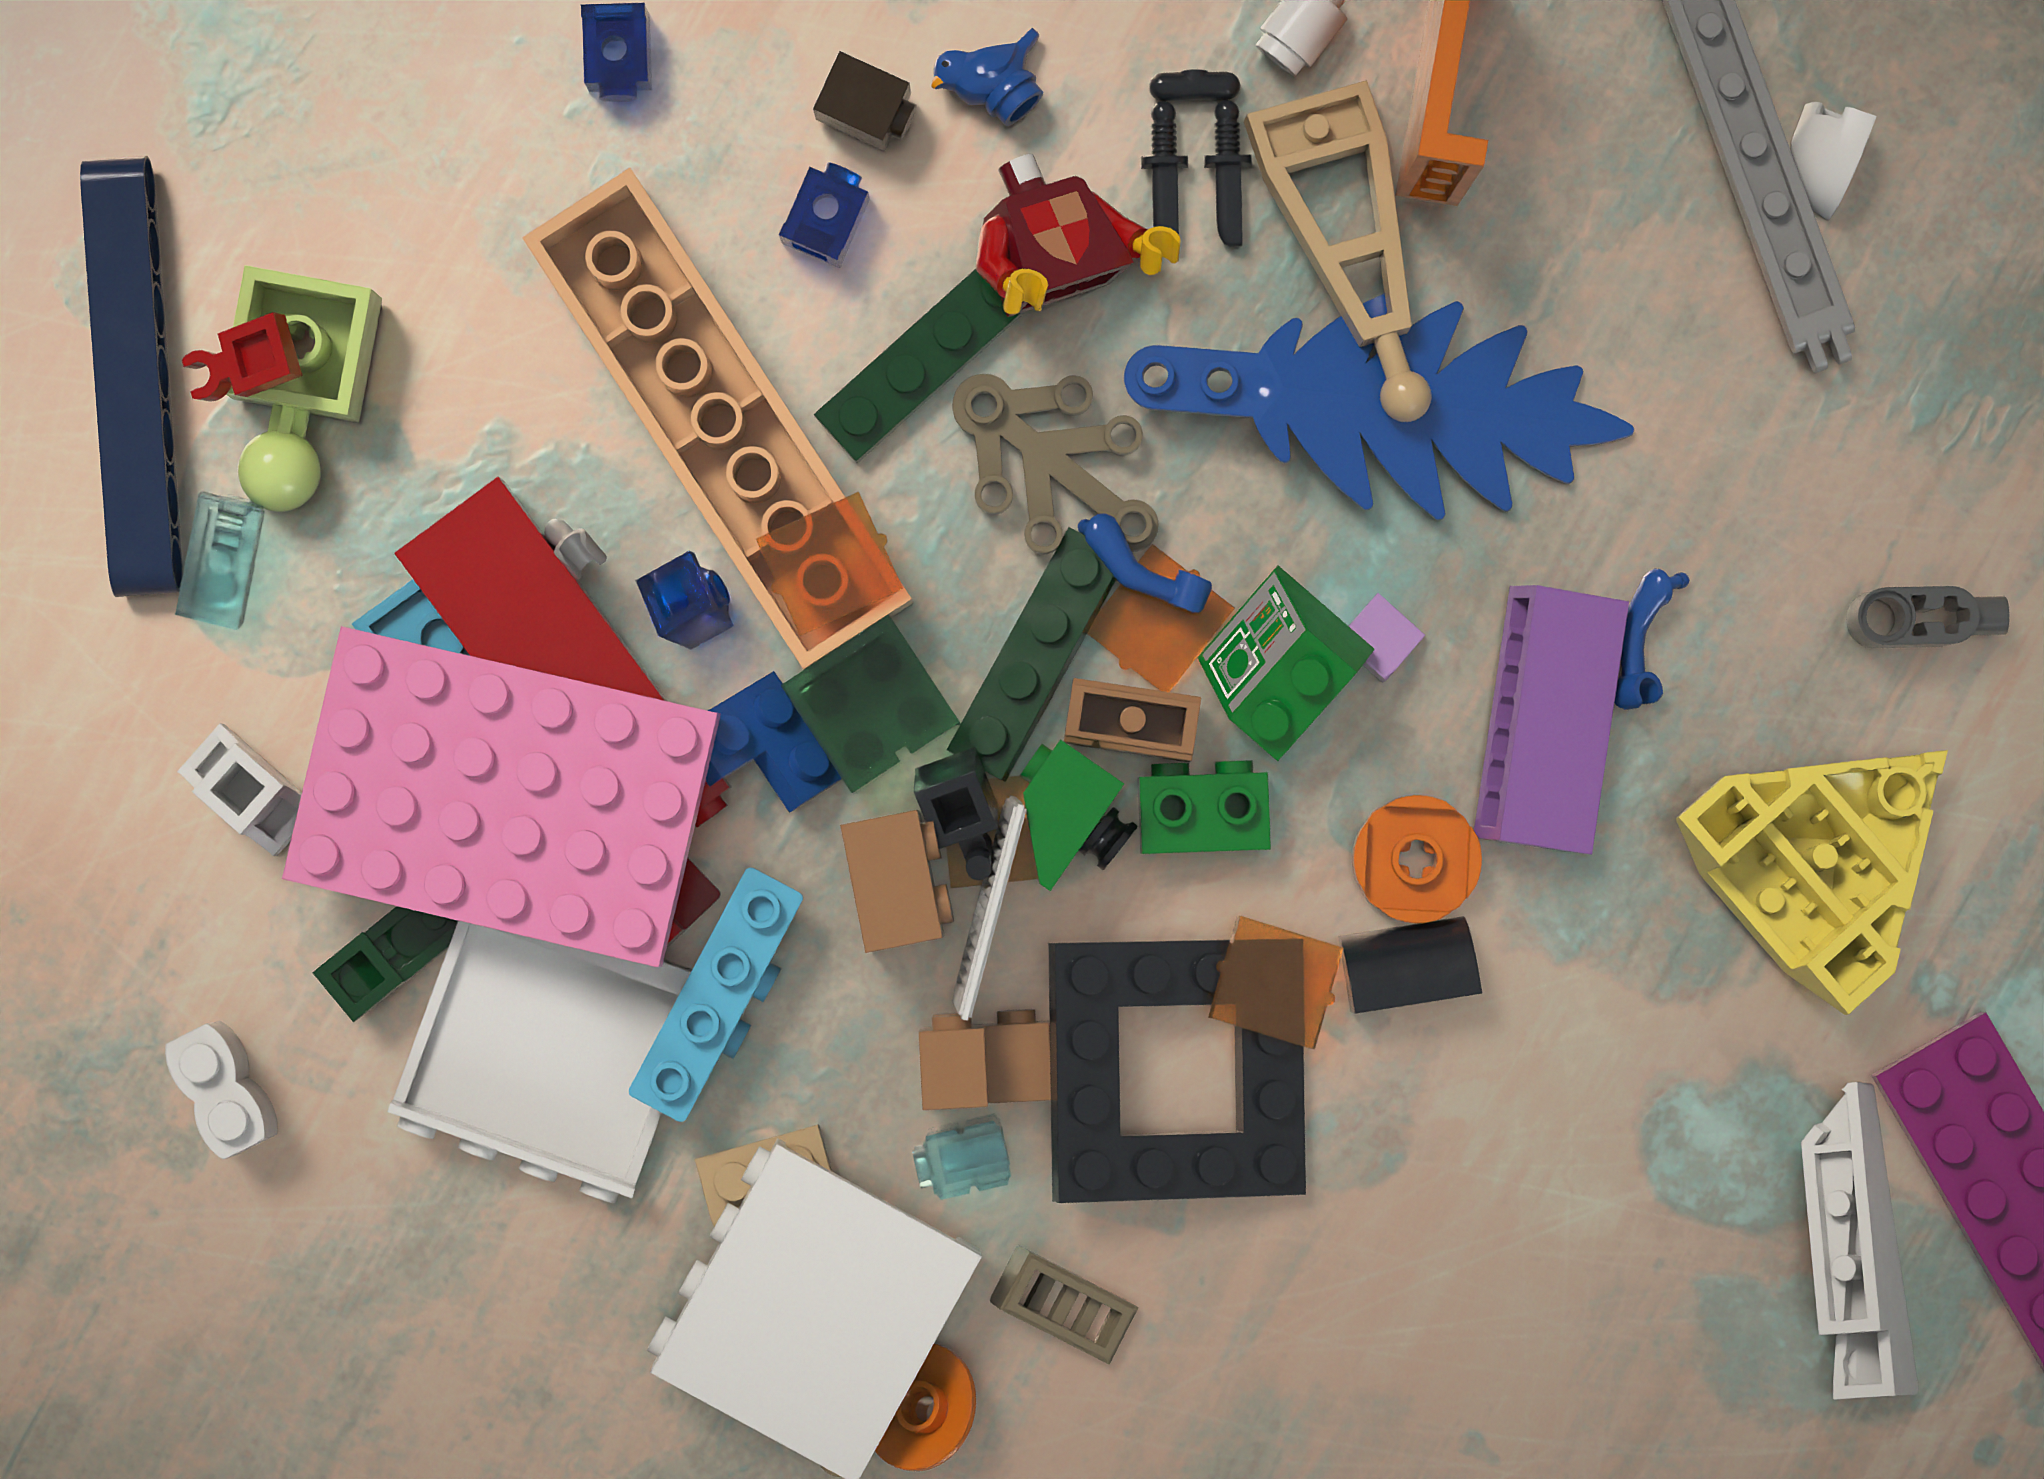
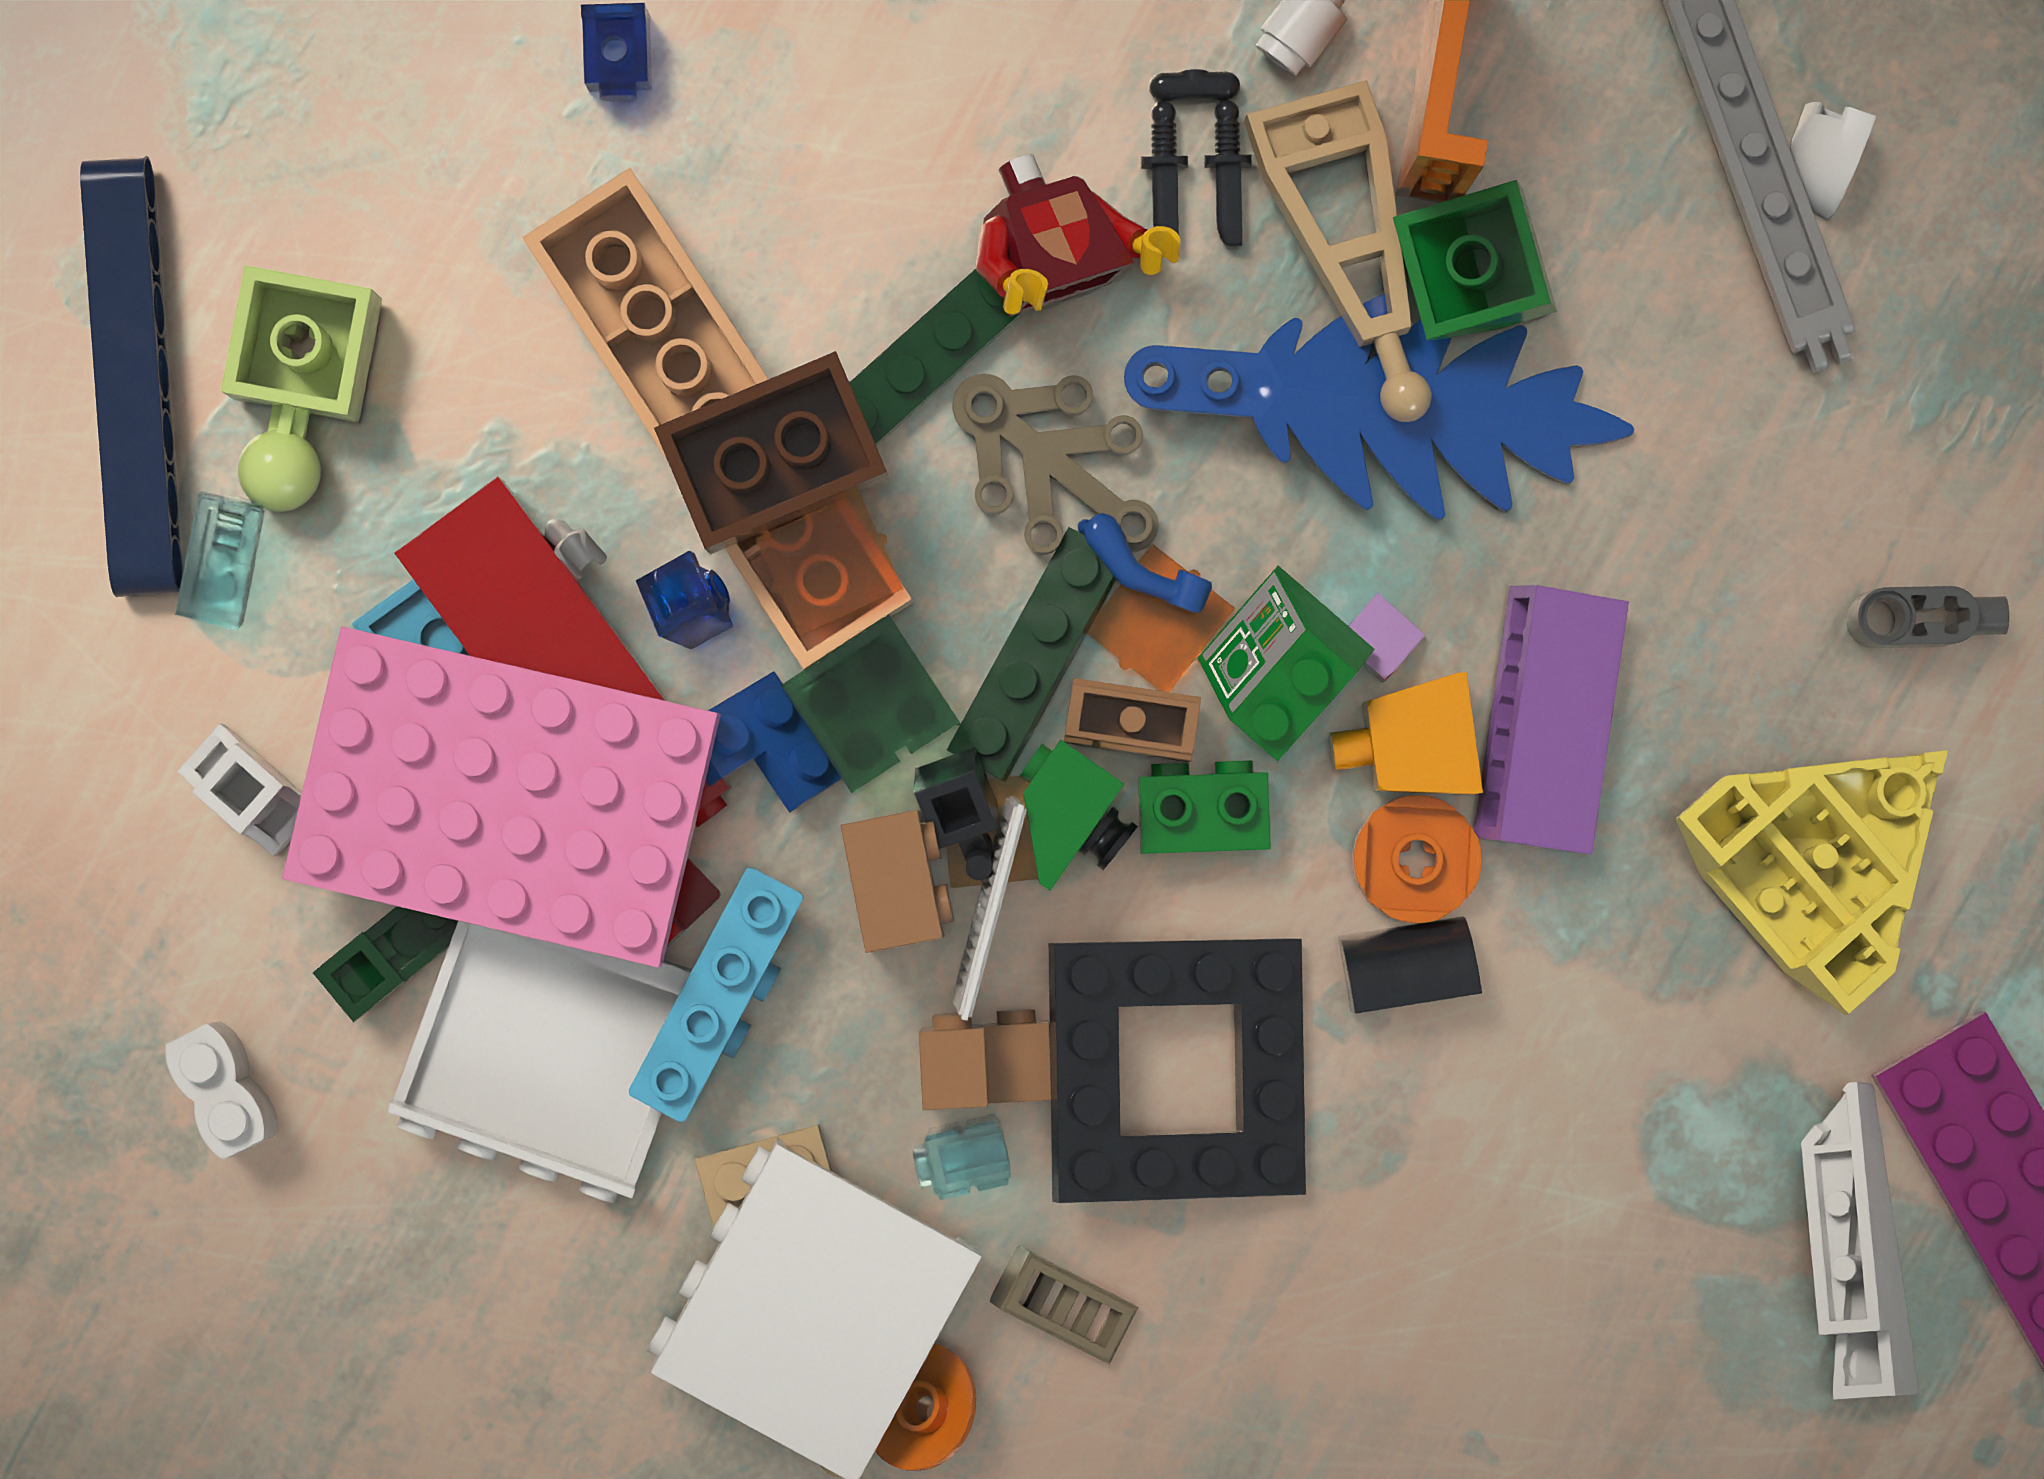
(251, 359): red plate -> none
(771, 453): none -> reddish brown brick
(829, 237): clear blue brick -> none
(865, 102): dark brown brick -> none
(992, 78): blue animal -> none
(1275, 982): clear orange piece -> none
(1416, 740): none -> light orange torso
(1475, 263): none -> green slope
(1635, 684): blue piece -> none

